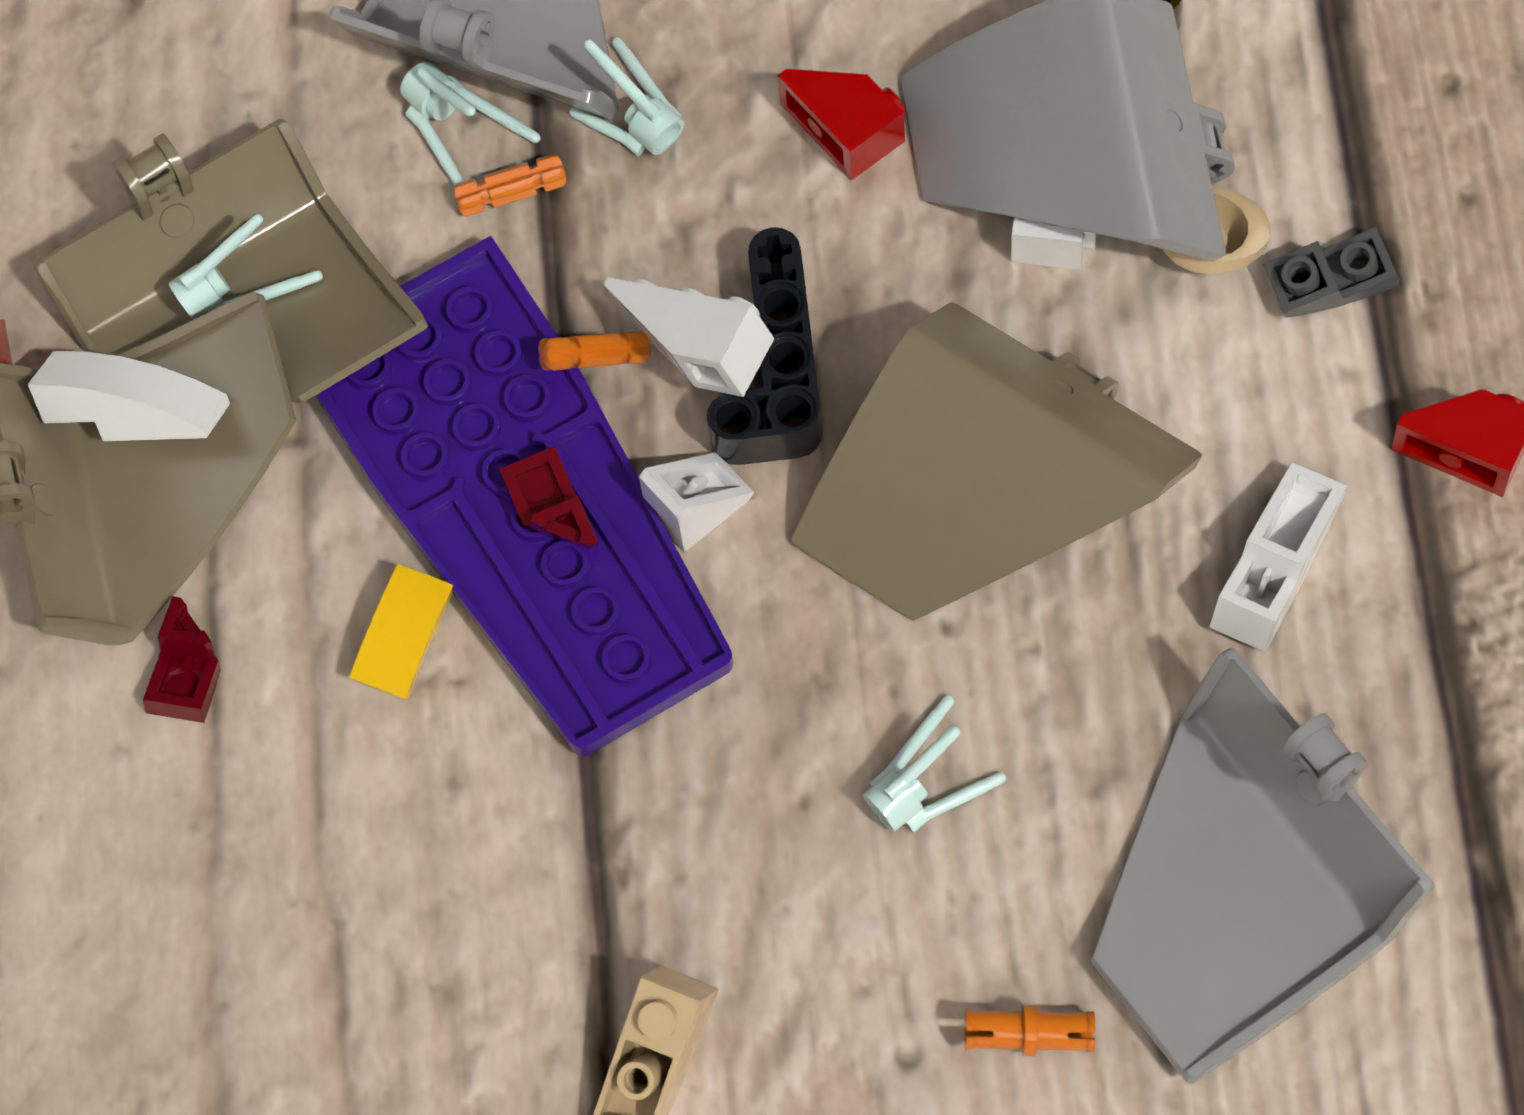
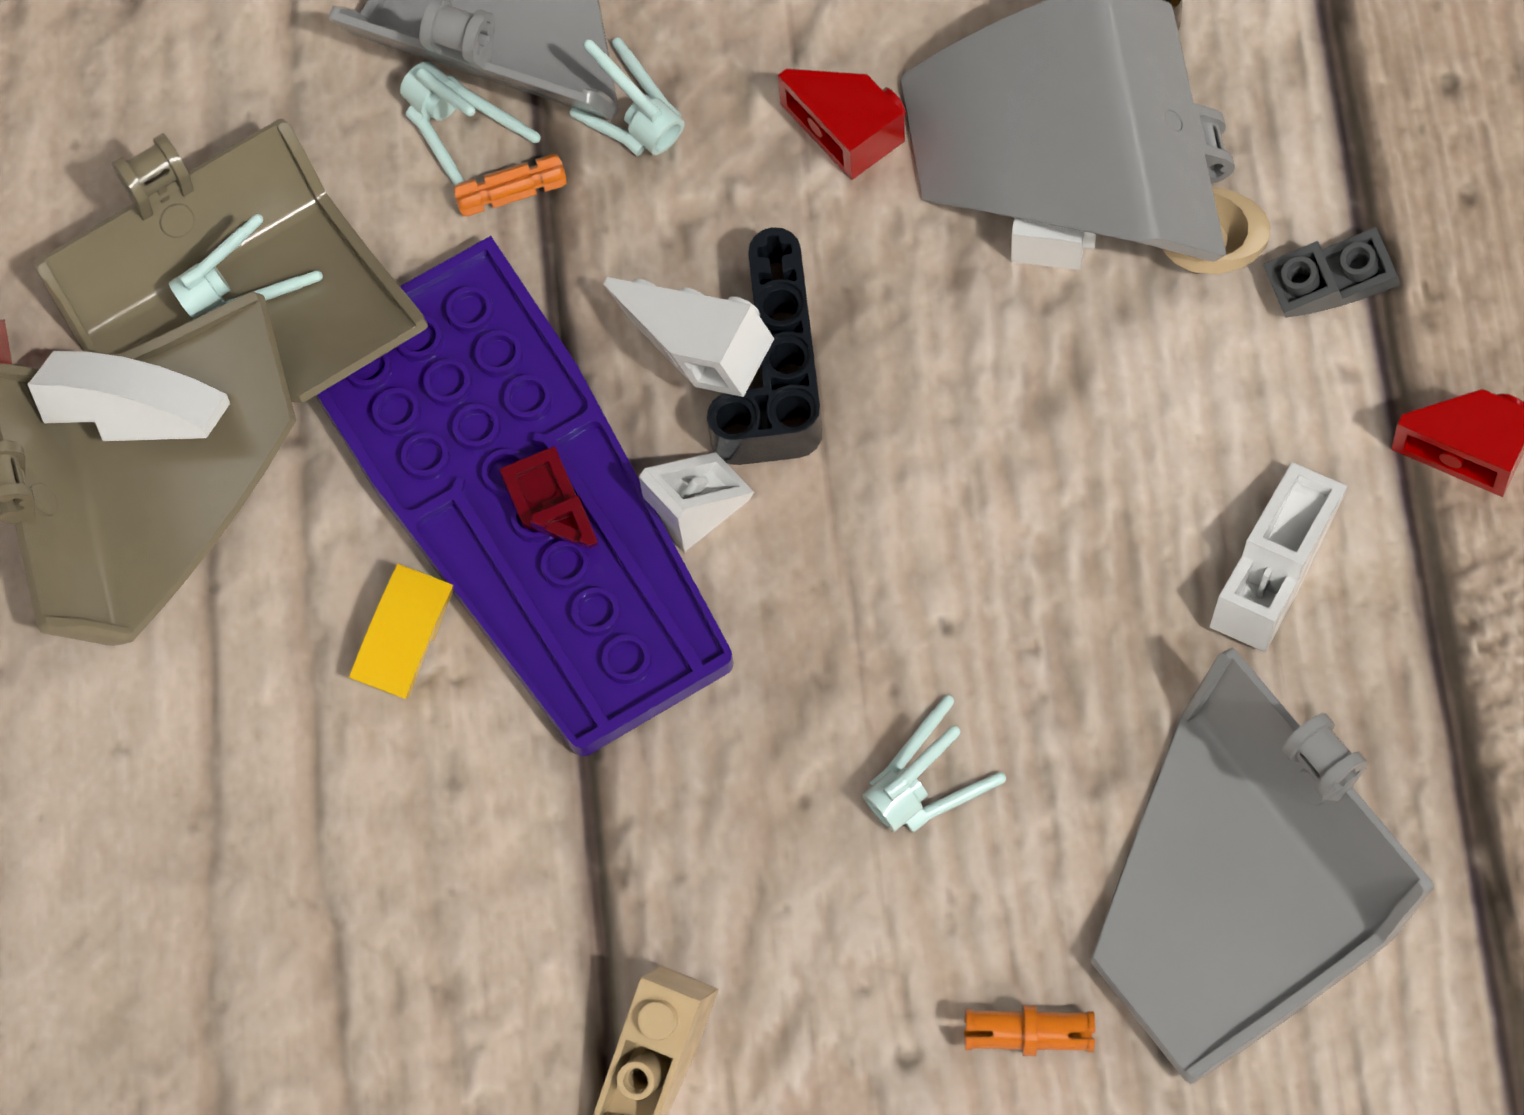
(185, 668): dark red slope -> none
(594, 350): orange axle -> none
(978, 465): dark tan panel -> none

